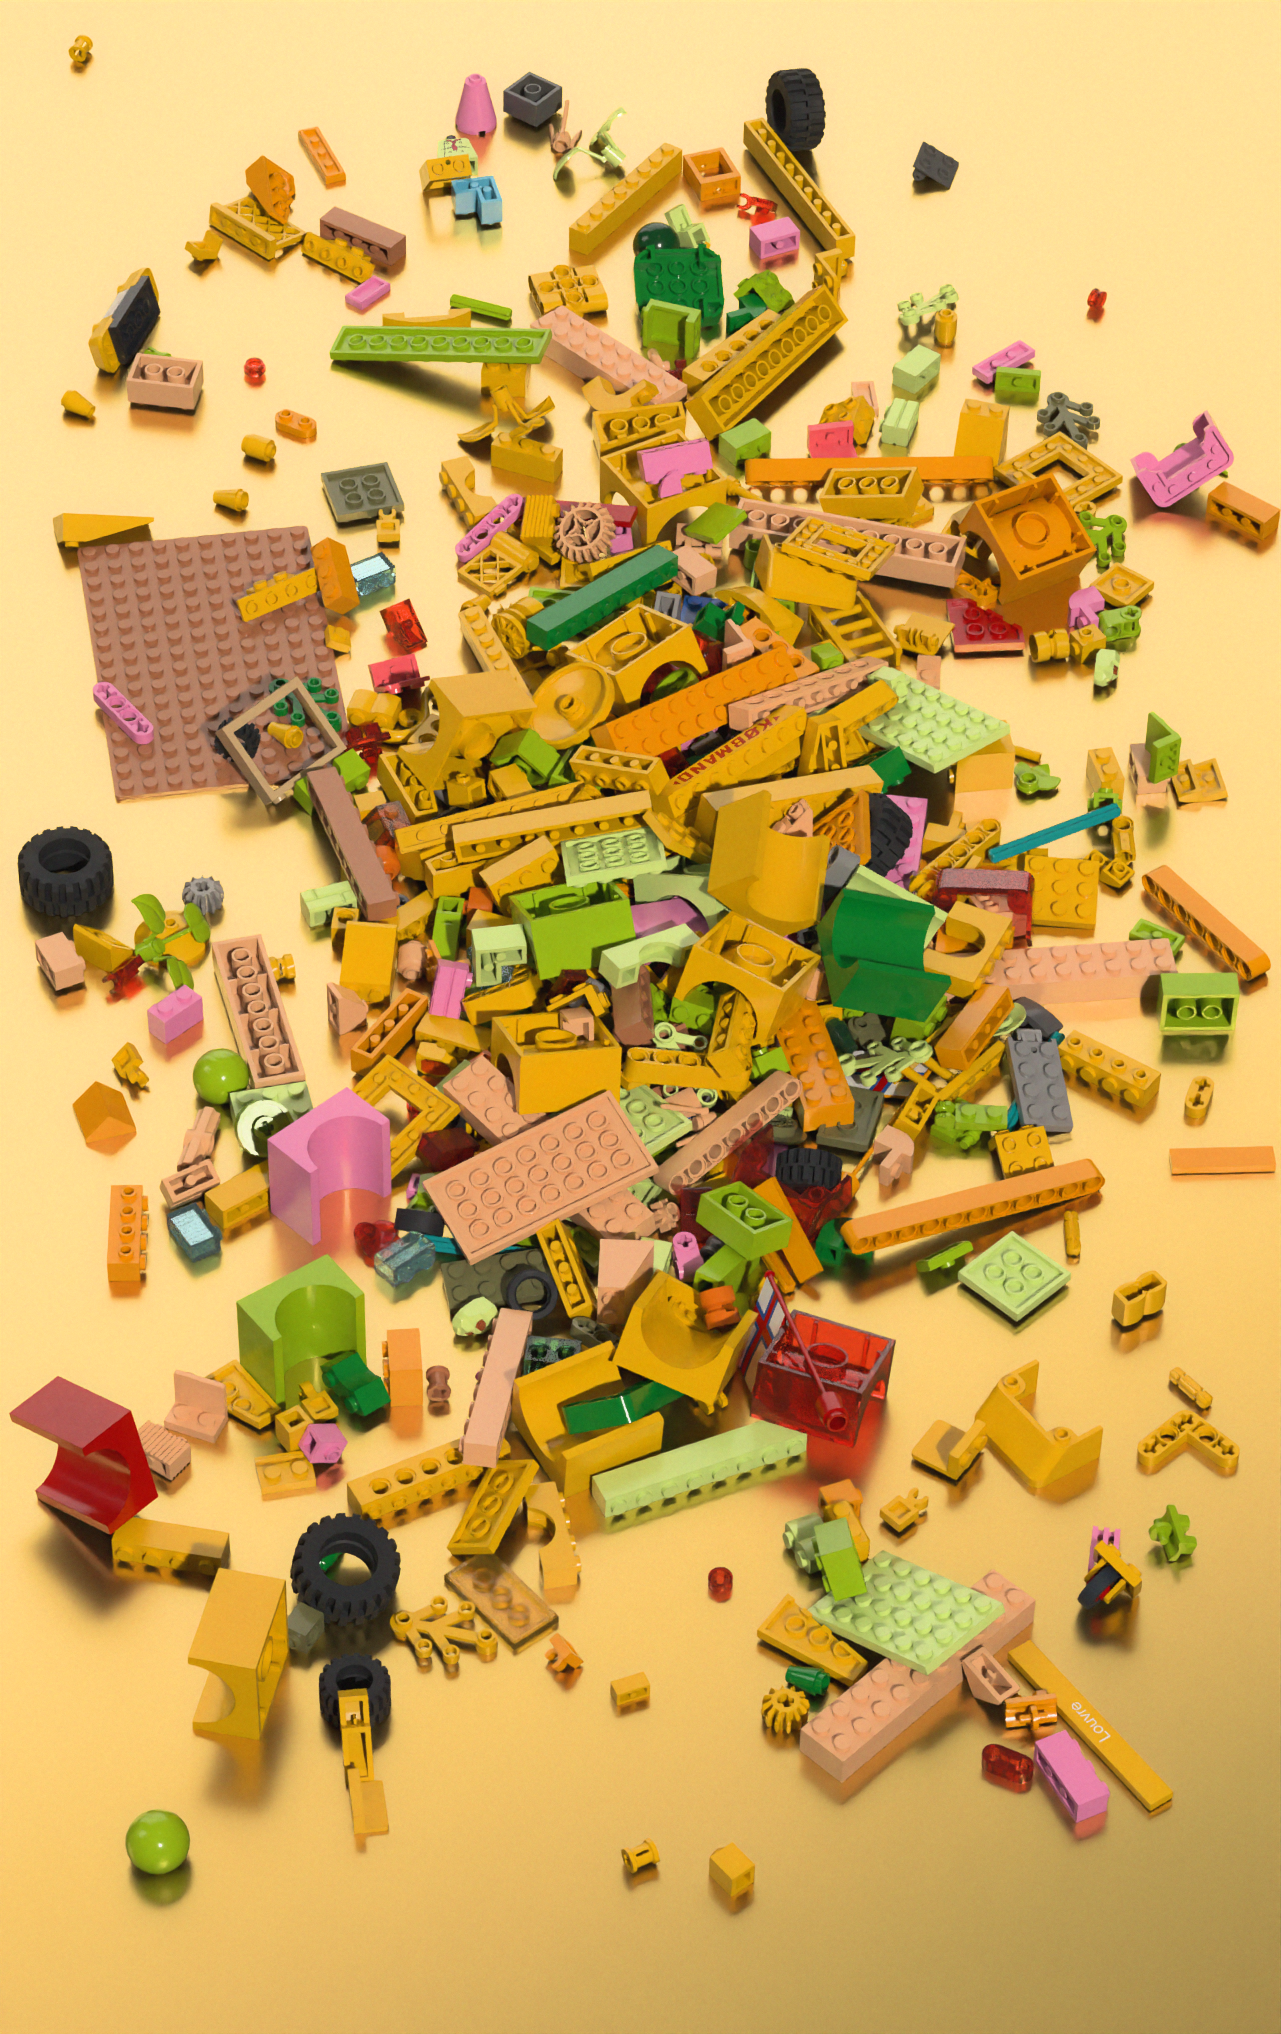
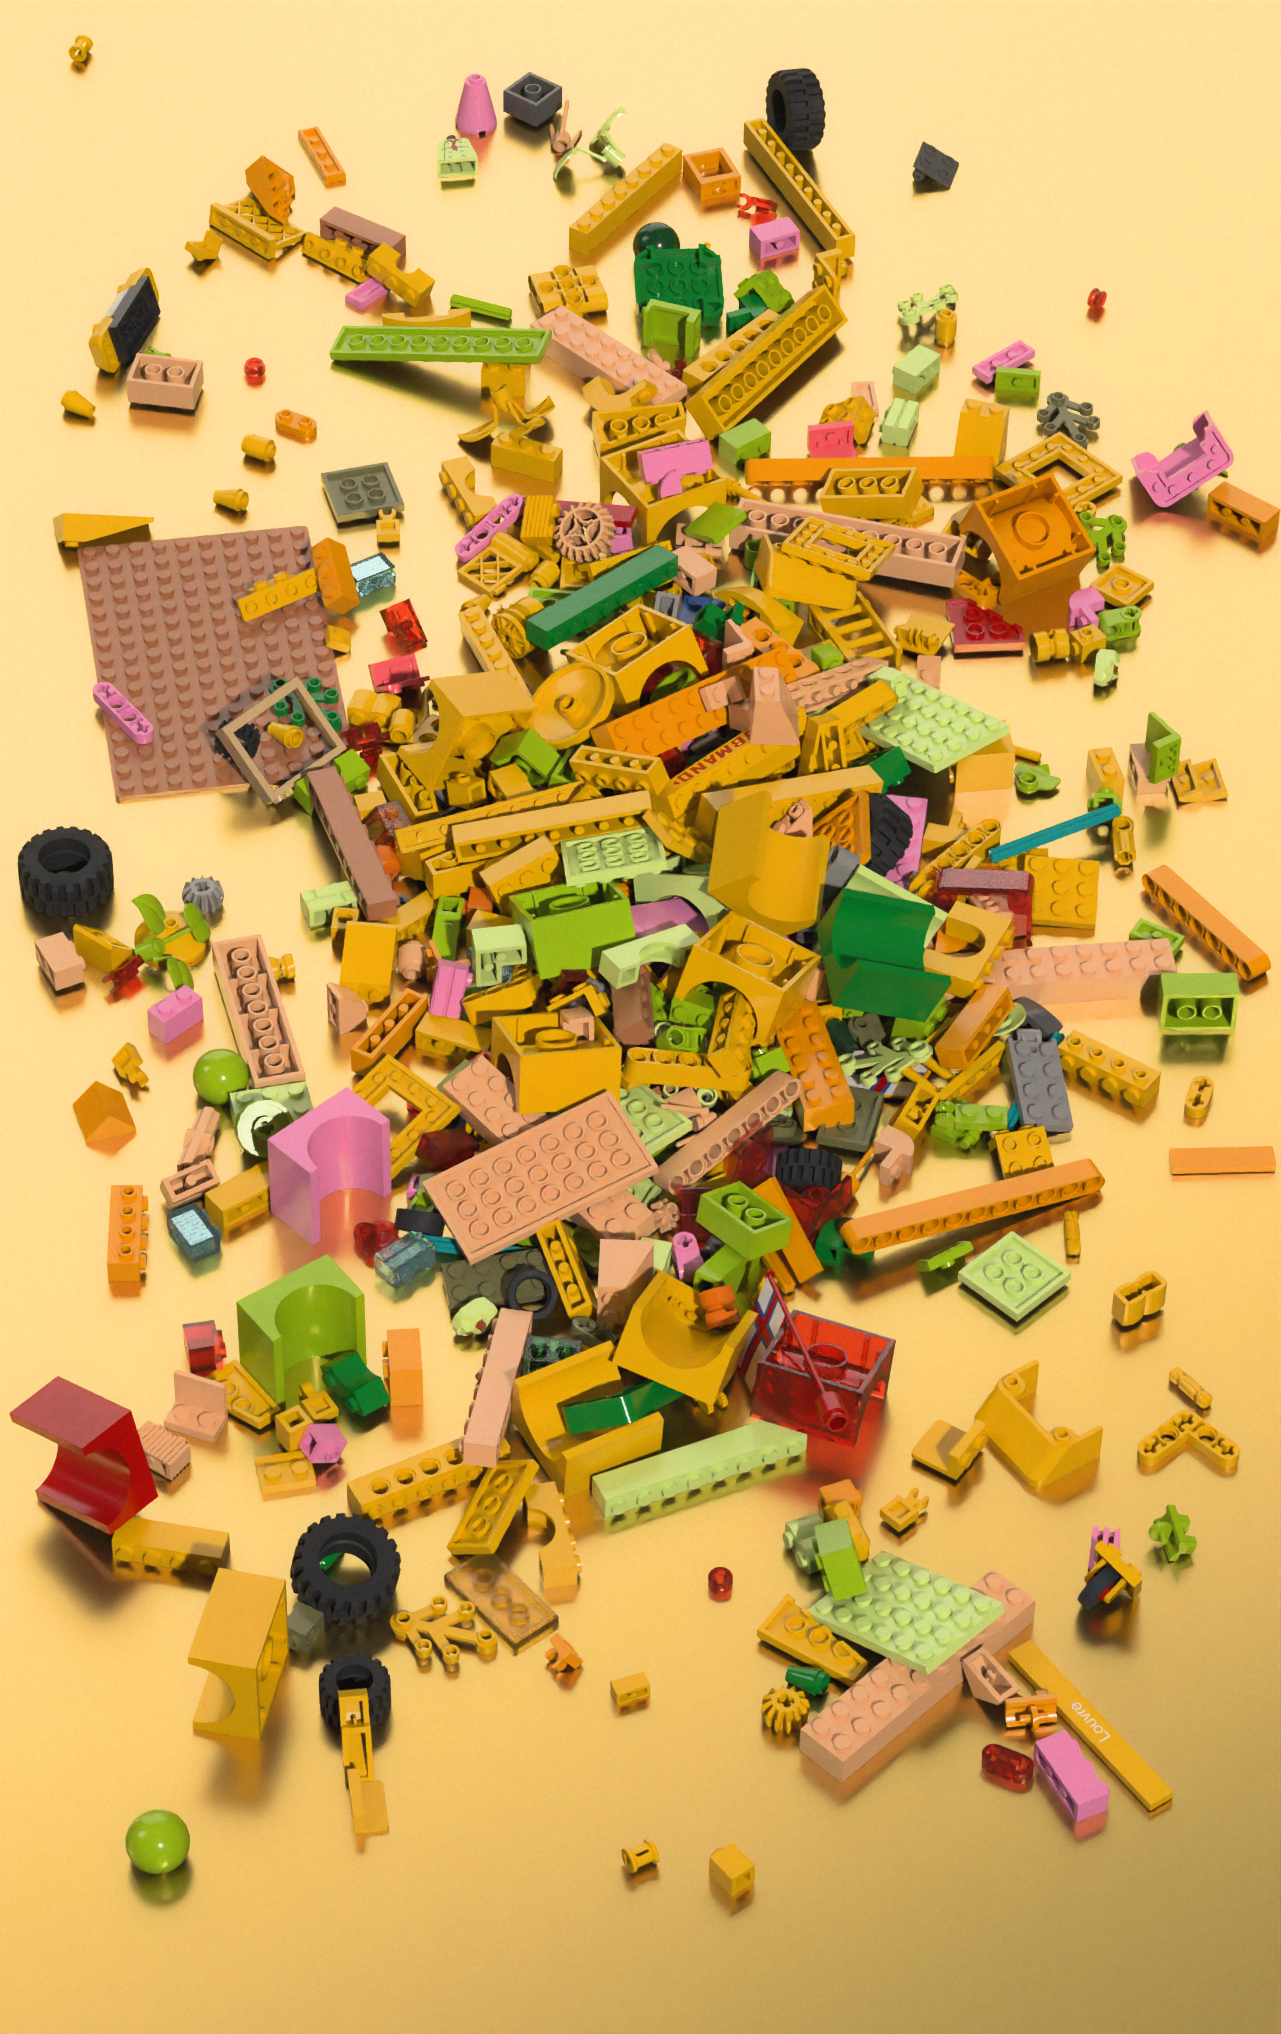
(203, 1346): none -> clear red brick
(402, 726): none -> yellow brick
(411, 287): none -> yellow arch
(434, 1060): yellow rock -> none
(438, 175): yellow window -> none
(438, 1383): nougat bush -> none
(478, 196): medium azure brick -> none
(544, 575): none -> yellow brick
(555, 657): yellow plant -> none
(685, 1039): none -> lime piece
(688, 233): yellowish green brick -> none
(722, 693): none -> light nougat slope
(771, 709): none -> light nougat slope
(1111, 872): yellow slope -> none

